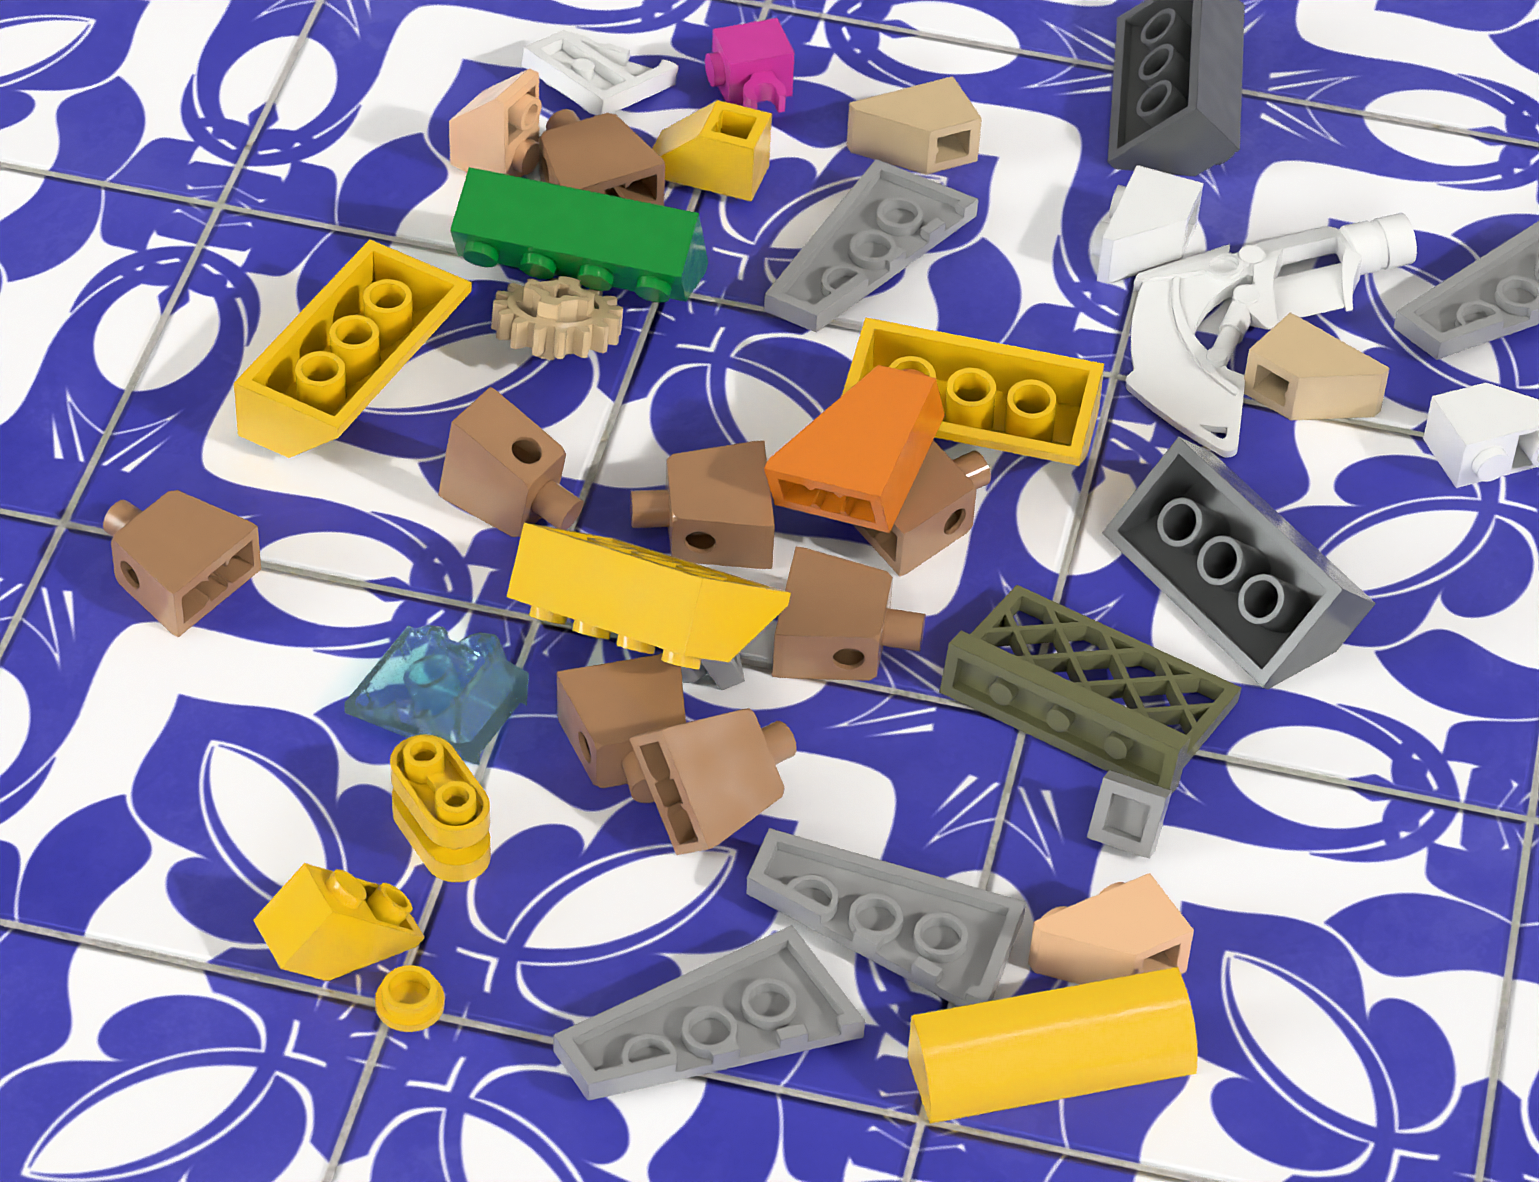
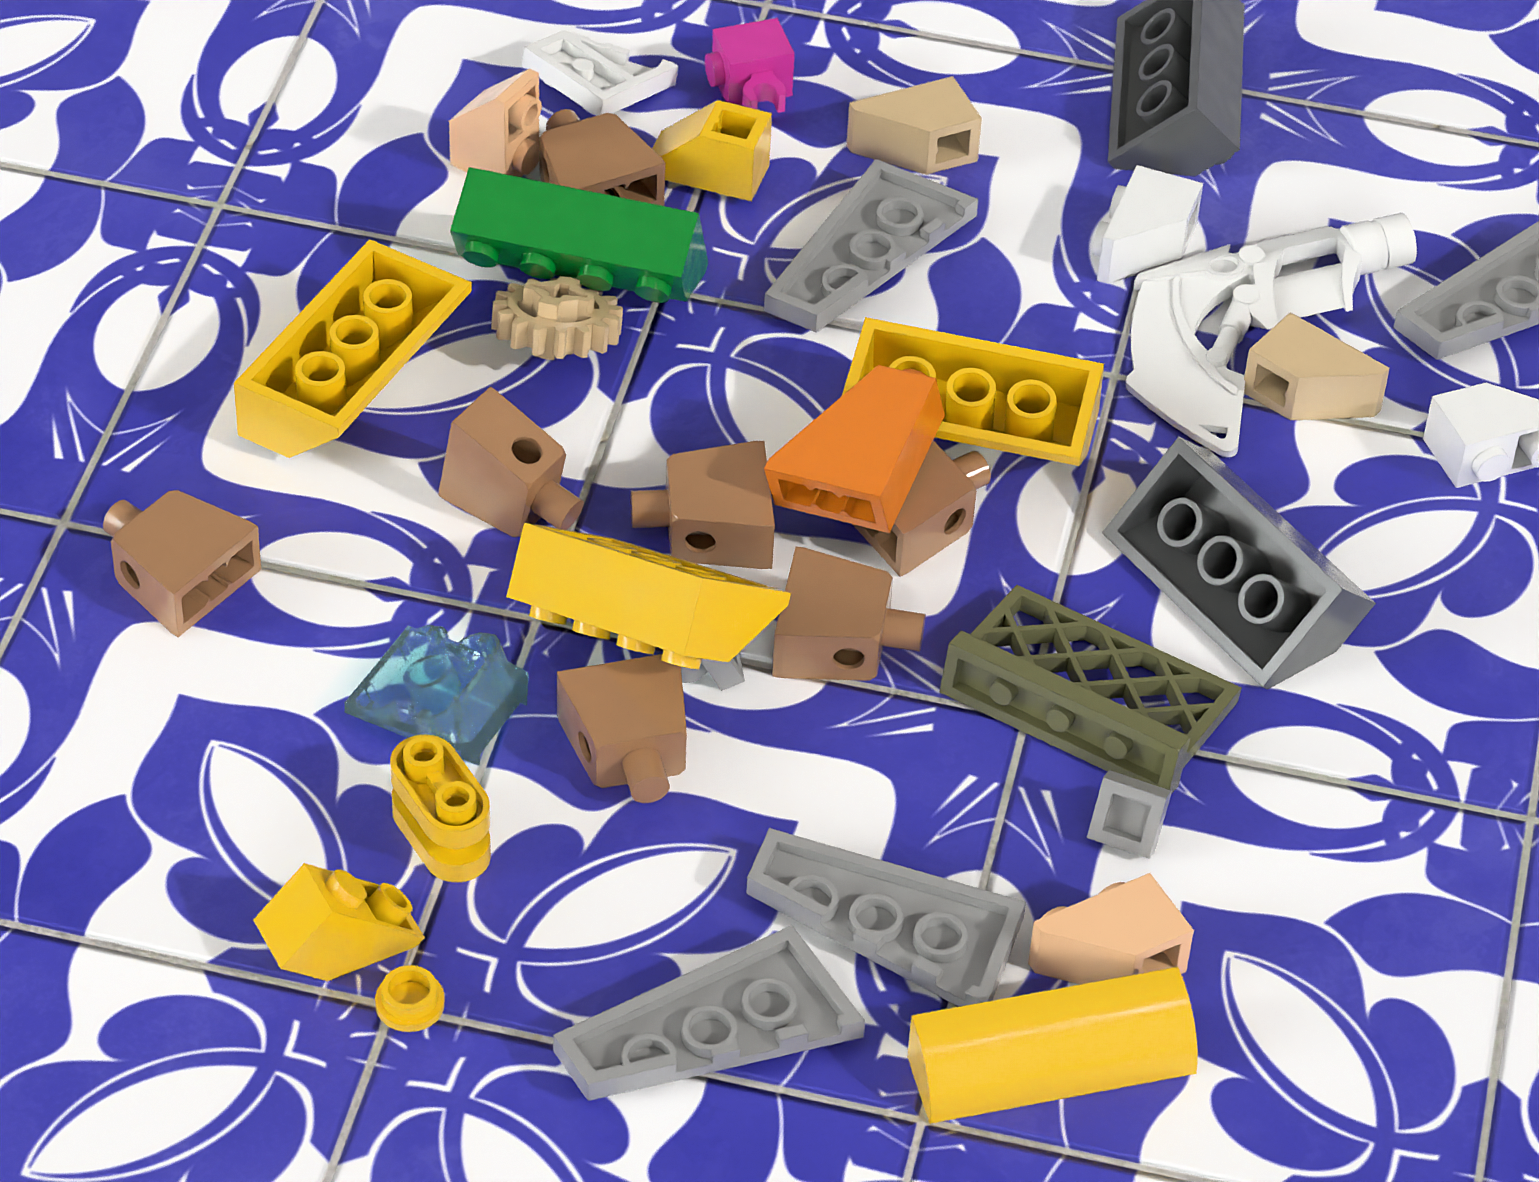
(713, 774): medium nougat torso -> none

